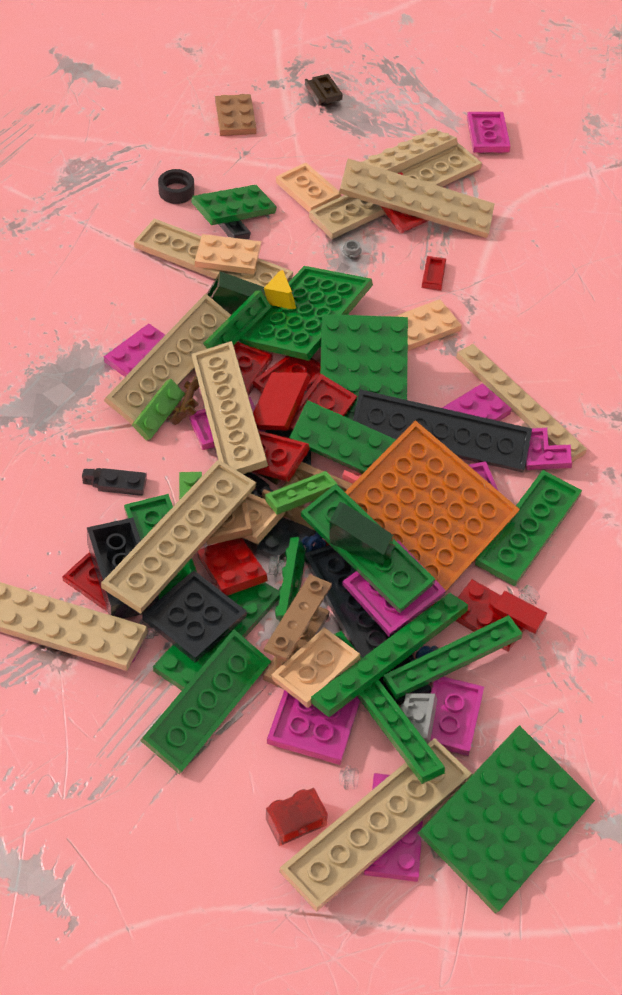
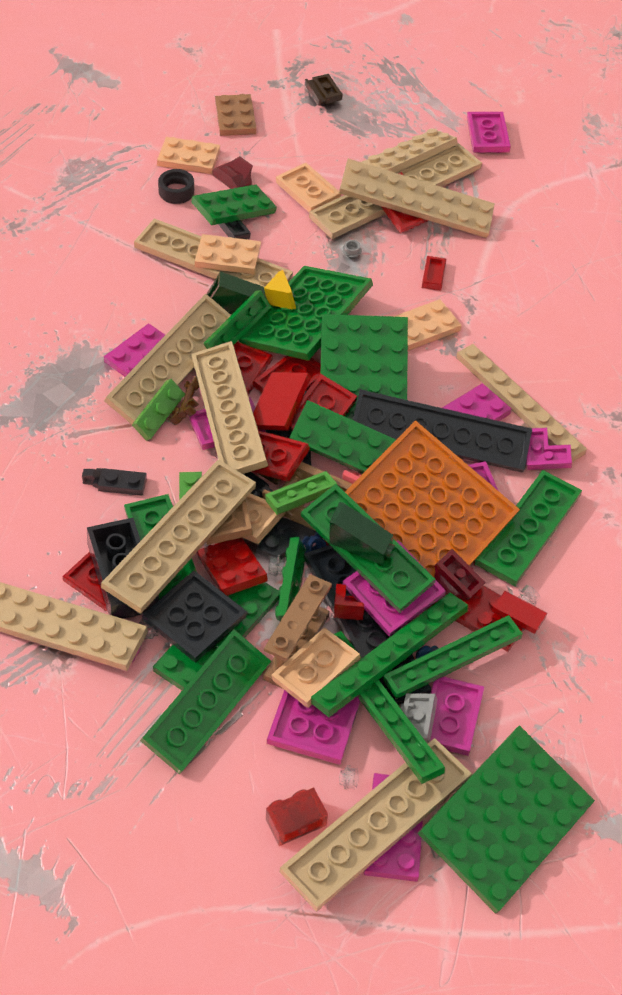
(188, 155): none -> light nougat plate
(234, 173): none -> dark red slope
(347, 606): none -> red panel
(457, 576): none -> dark red slope

